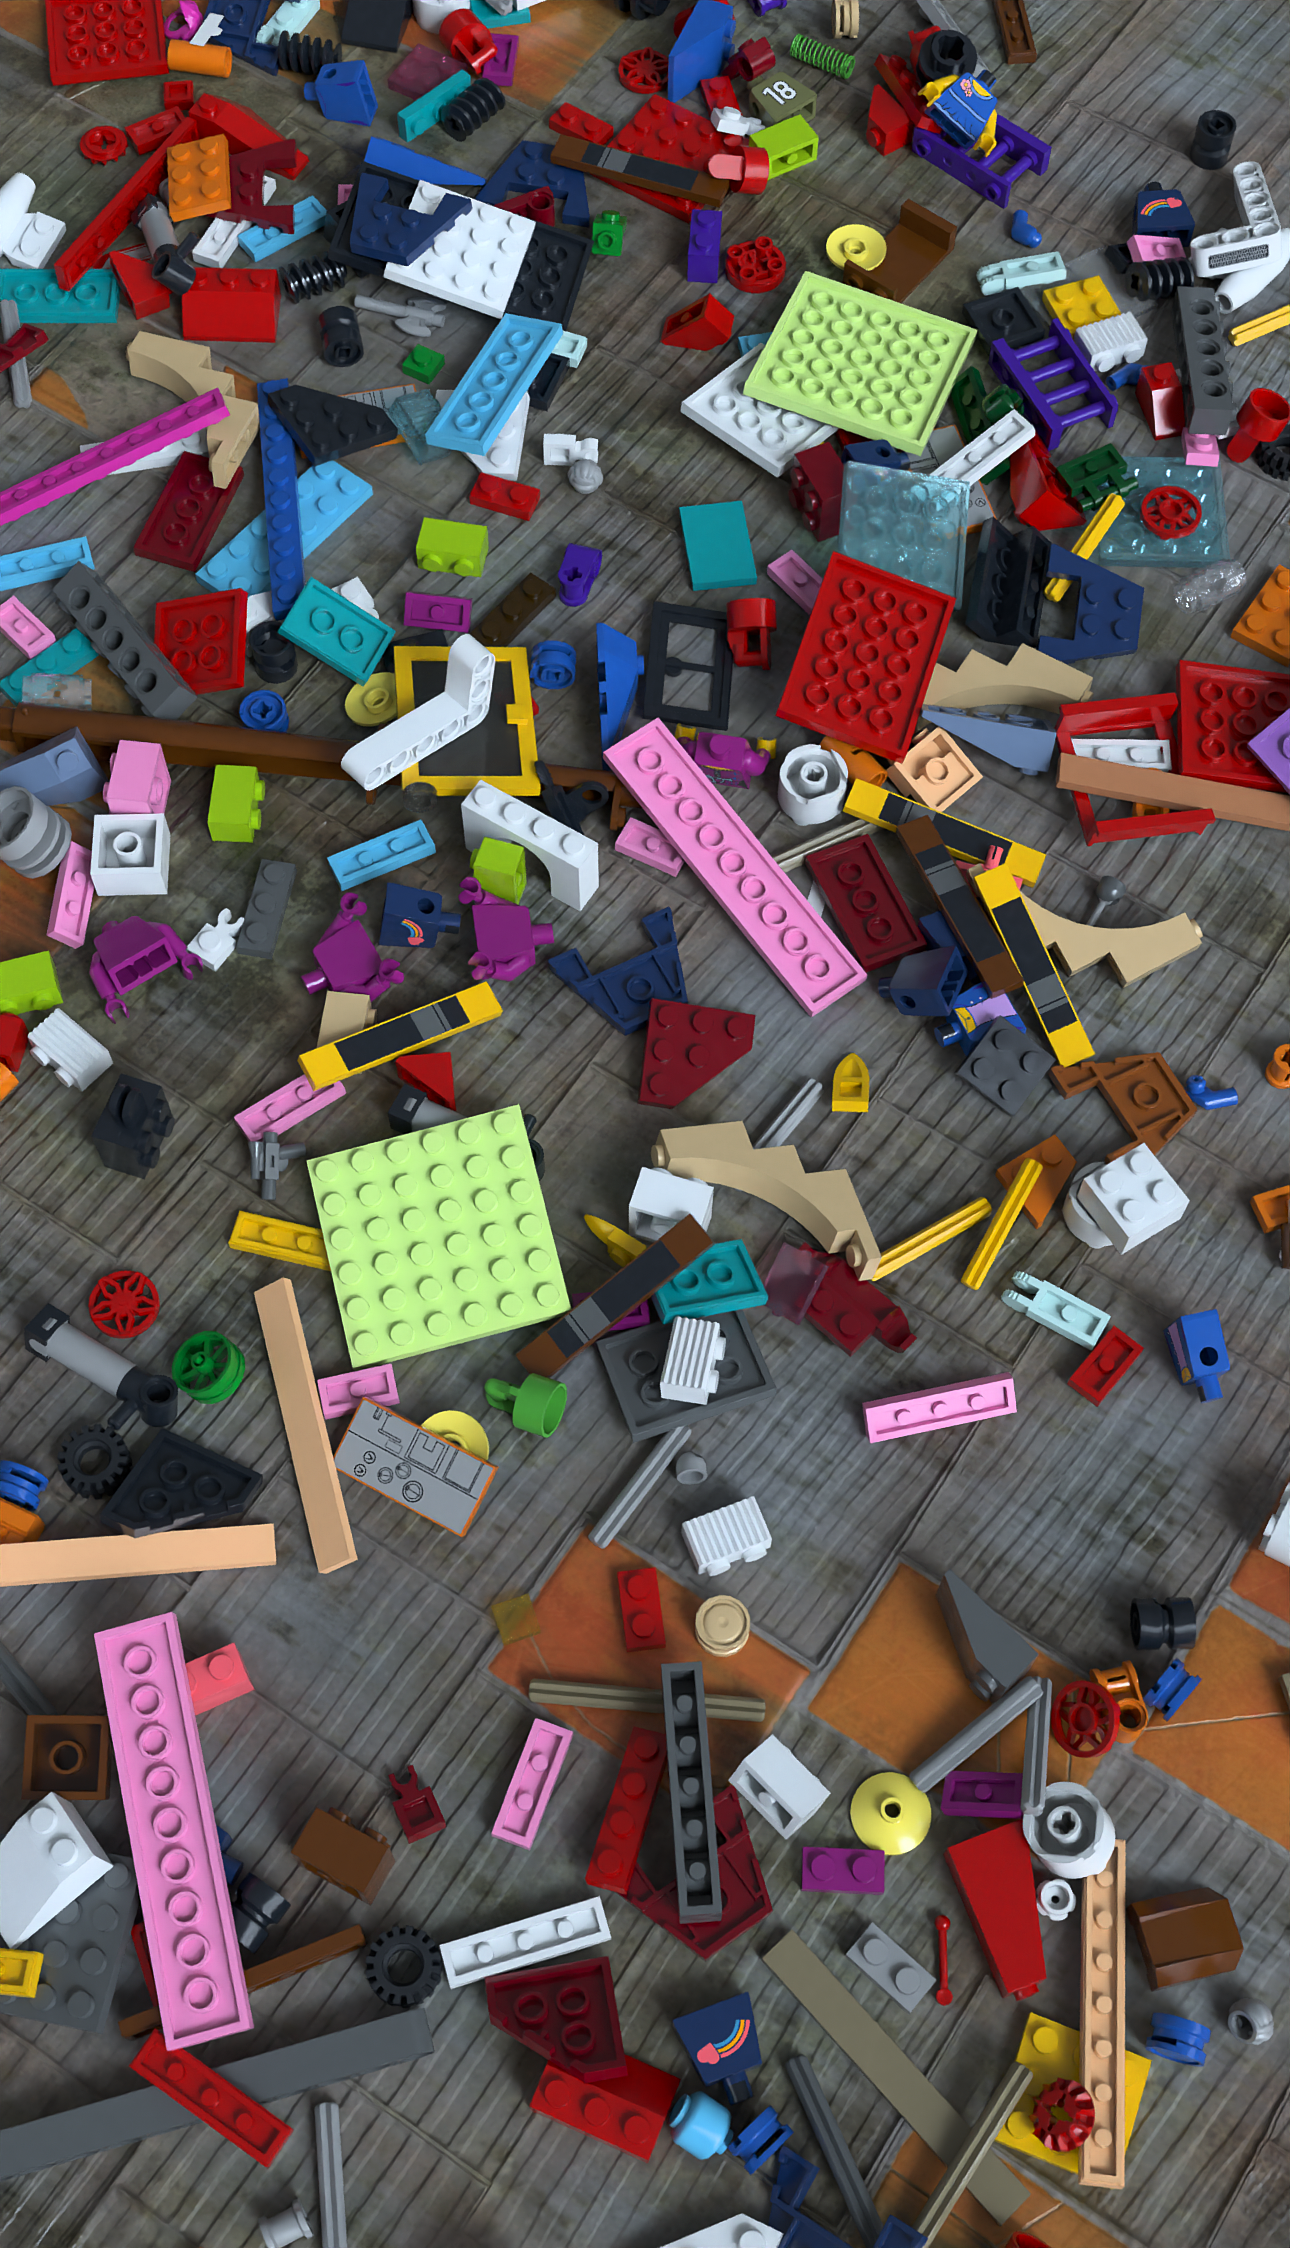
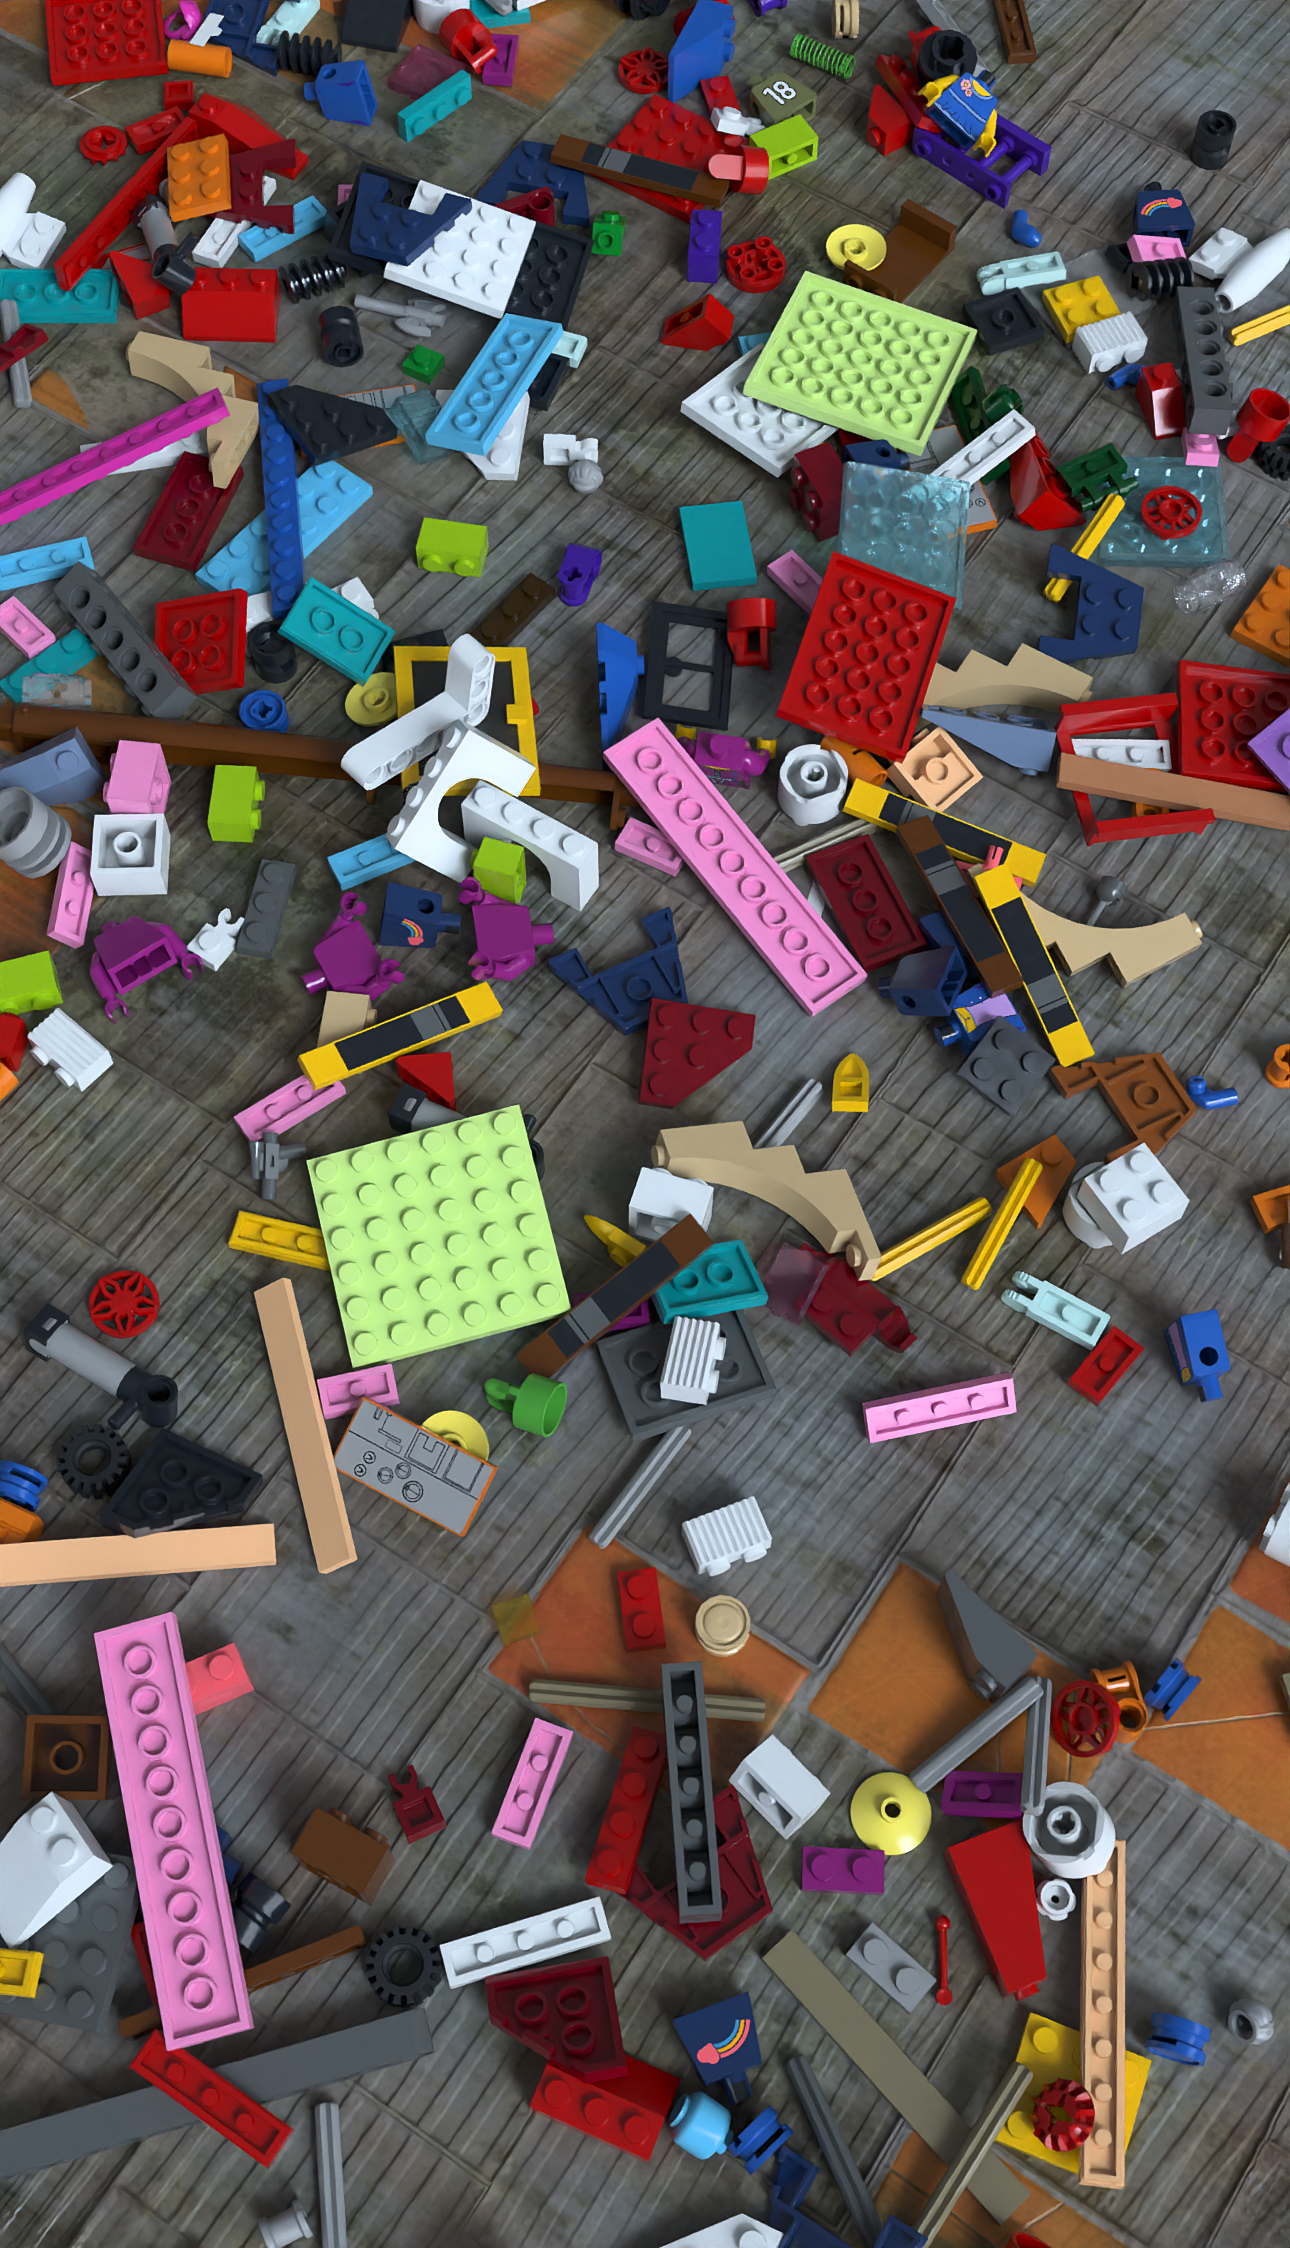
(133, 1126): black brick -> none
(207, 1365): green wheel -> none
(417, 166): blue wedge -> none
(437, 611): magenta plate -> none
(463, 756): none -> white arch
(472, 108): black piece -> none
(504, 496): red plate -> none
(553, 664): blue wheel -> none
(569, 806): black piece -> none
(580, 124): red plate -> none
(691, 1468): light grey hinge -> none
(750, 60): dark red plate -> none
(1008, 585): black slope -> none
(1037, 411): dark purple fence -> none
(1163, 1623): black wheel -> none
(1186, 1936): reddish brown slope -> none
(1245, 246): white beam -> none

